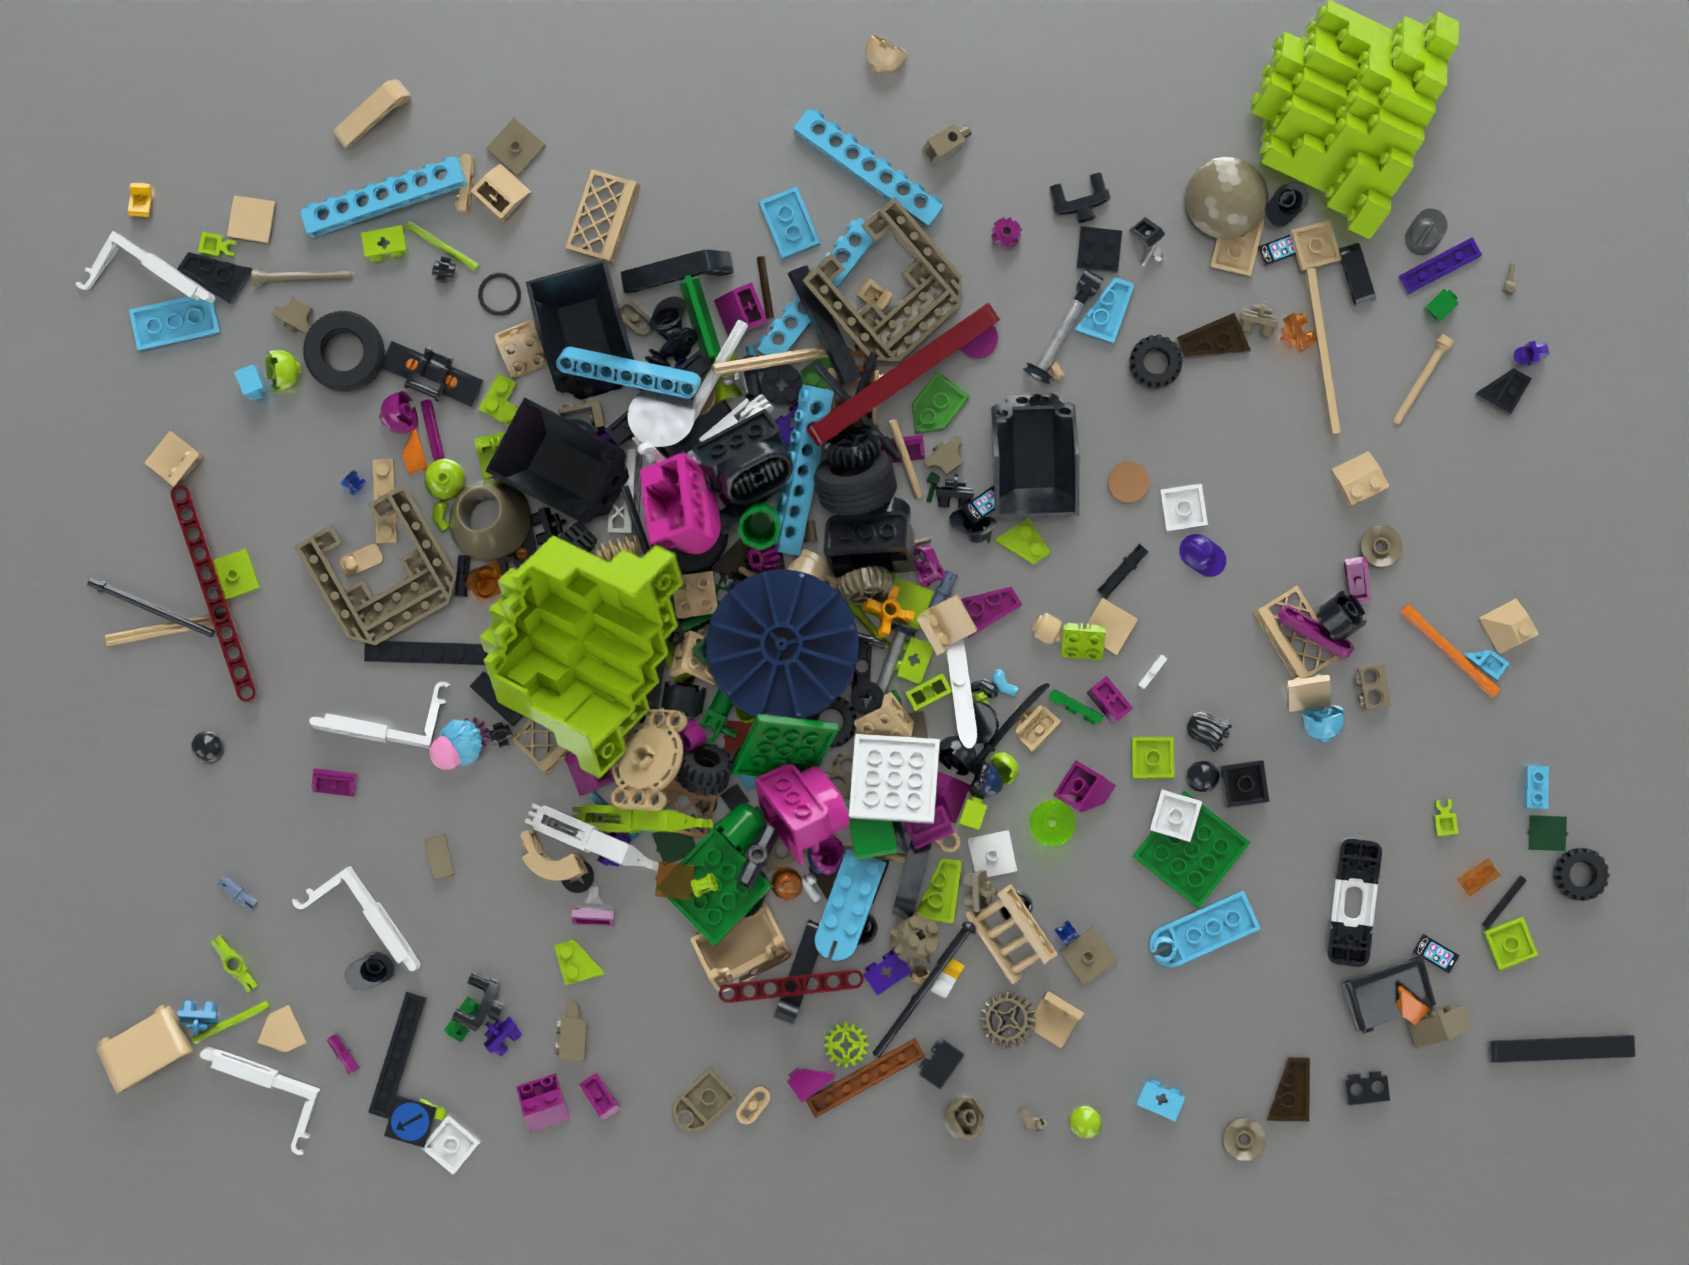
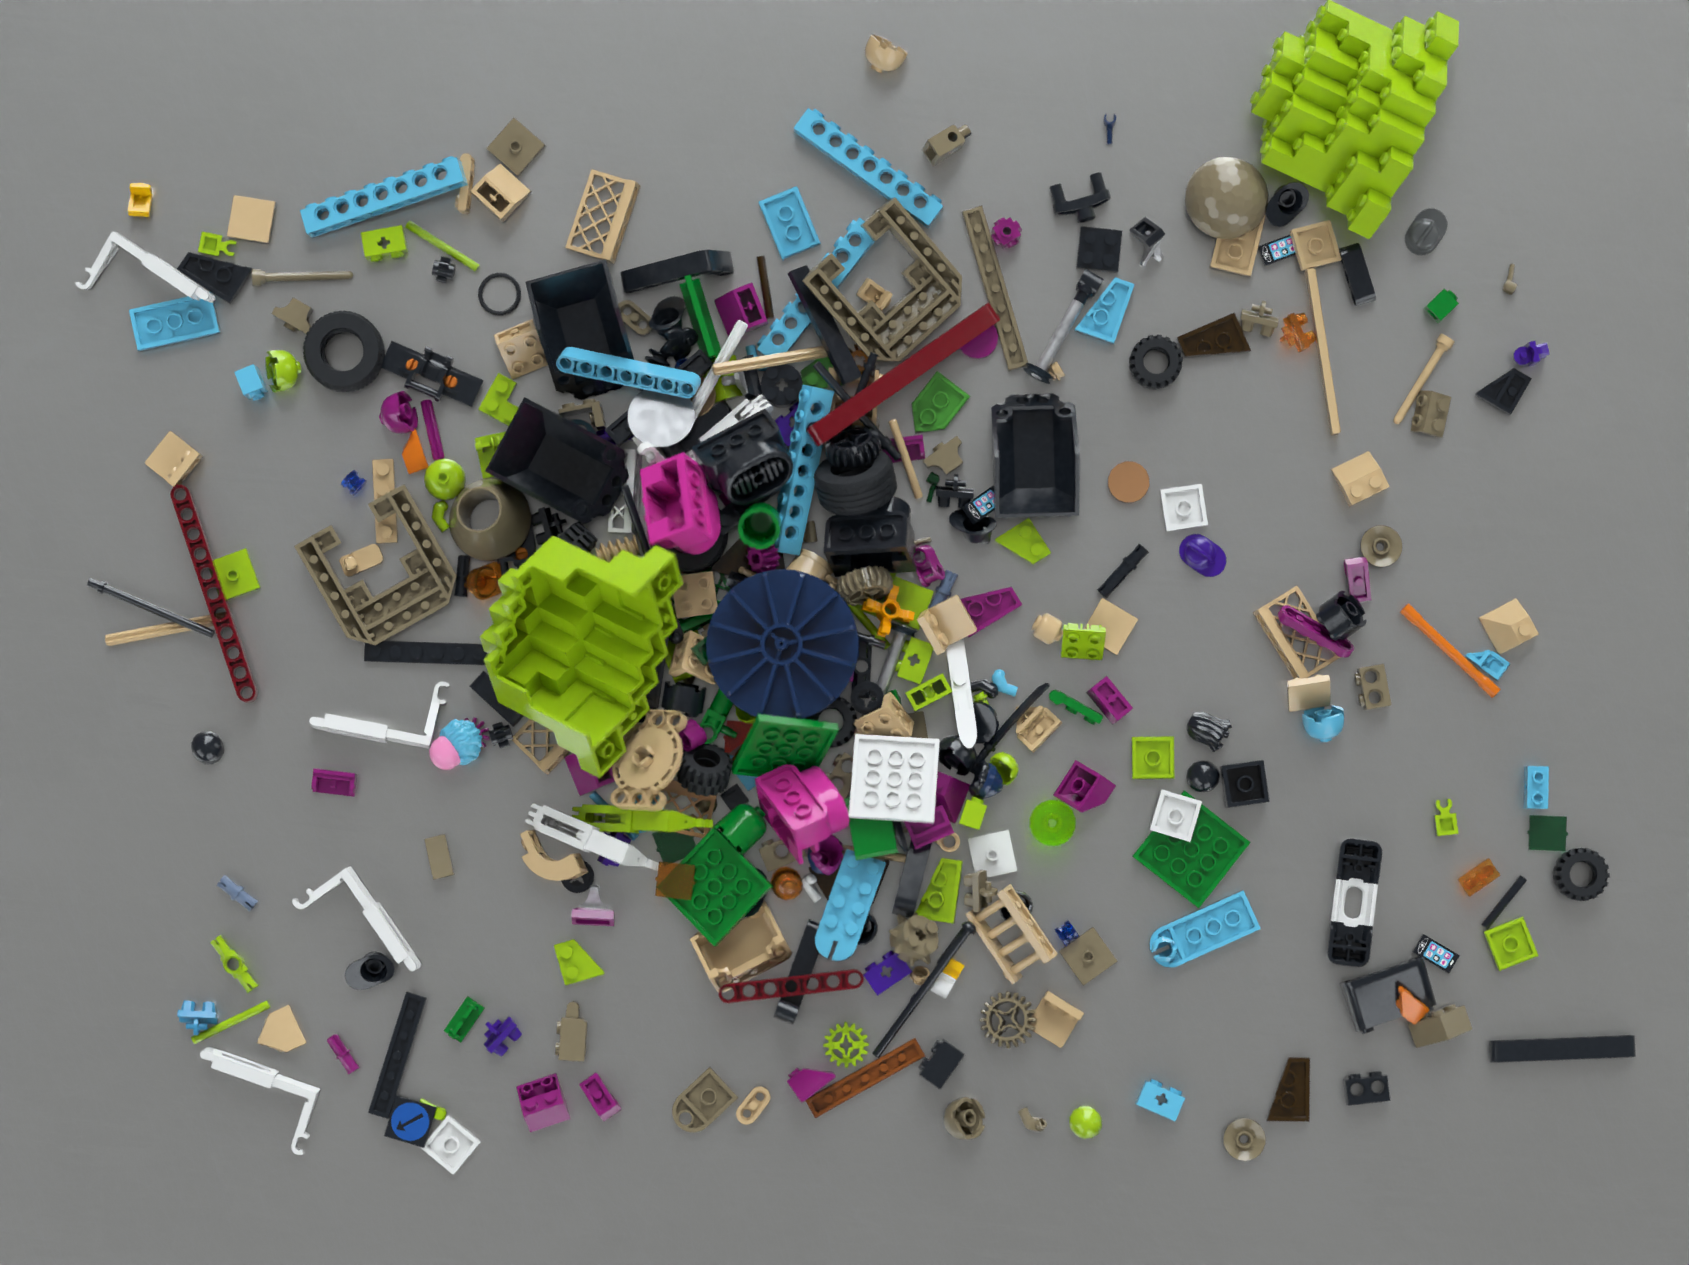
(144, 1048): tan windscreen -> none
(371, 111): tan beam -> none
(488, 1008): black connector -> none
(704, 885): lime bush -> none
(763, 846): black piece -> none
(995, 287): none -> dark tan tile
(1109, 125): none -> dark blue hand
(1152, 672): white piece -> none
(1431, 413): none -> dark tan bracket
(1440, 265): dark purple tile -> none

